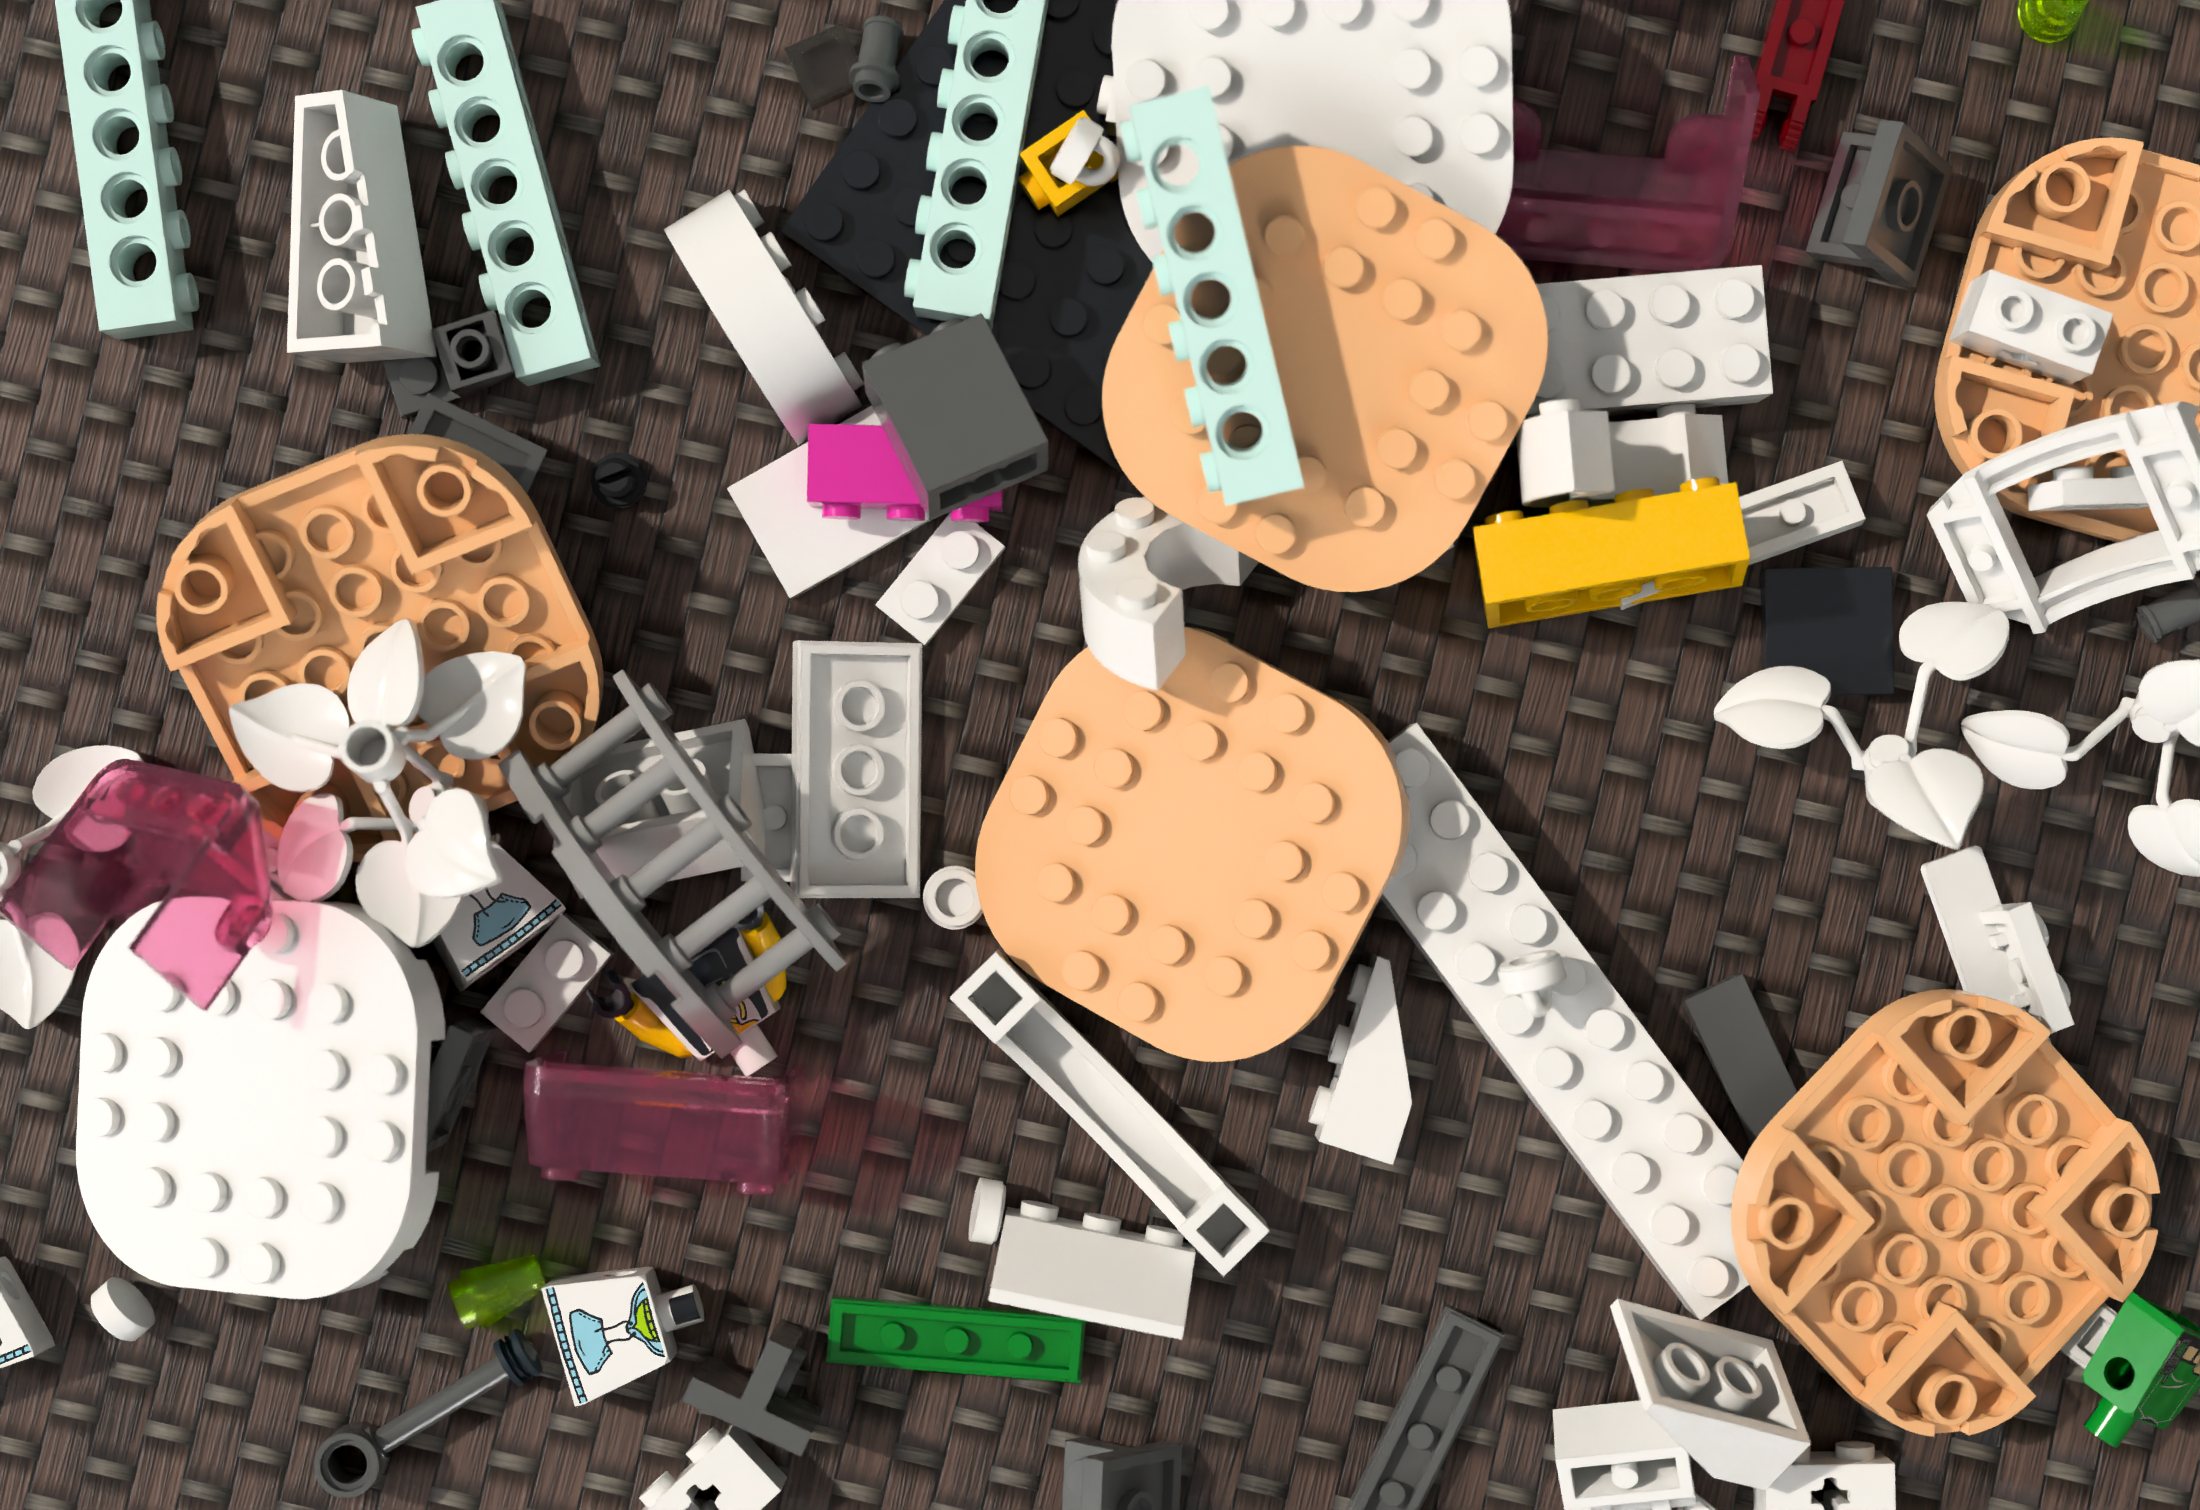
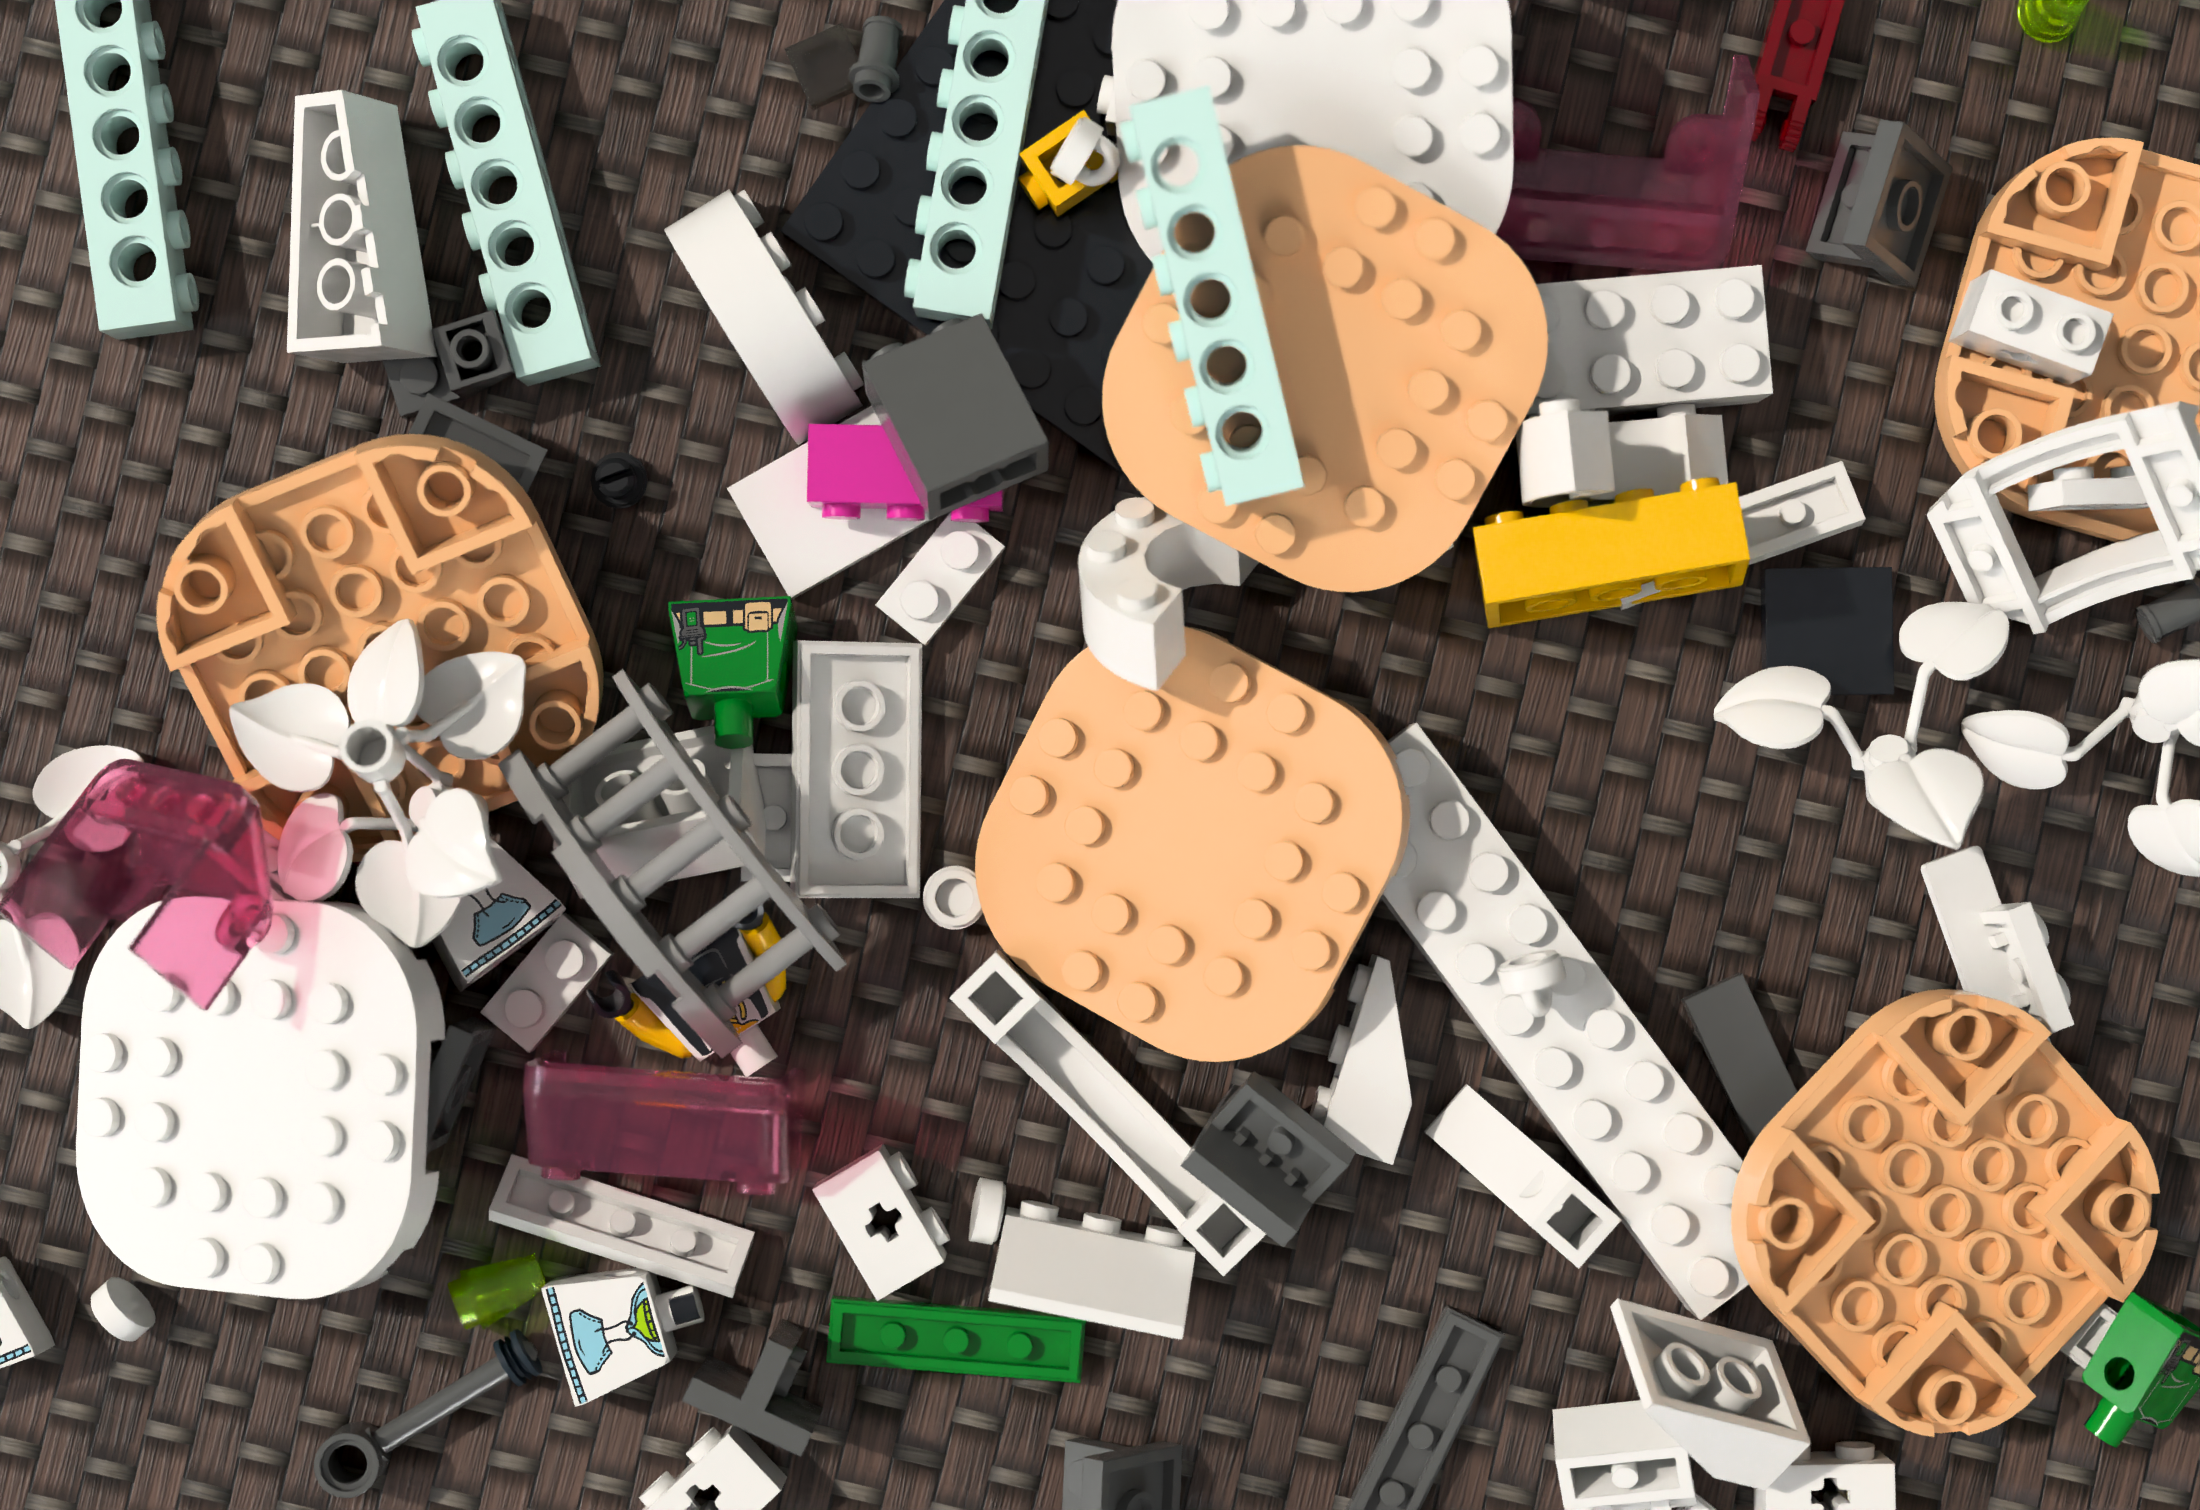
(623, 1227): none -> white plate
(734, 661): none -> green torso
(882, 1257): none -> white brick
(1266, 1157): none -> dark grey bracket
(1522, 1176): none -> white slope

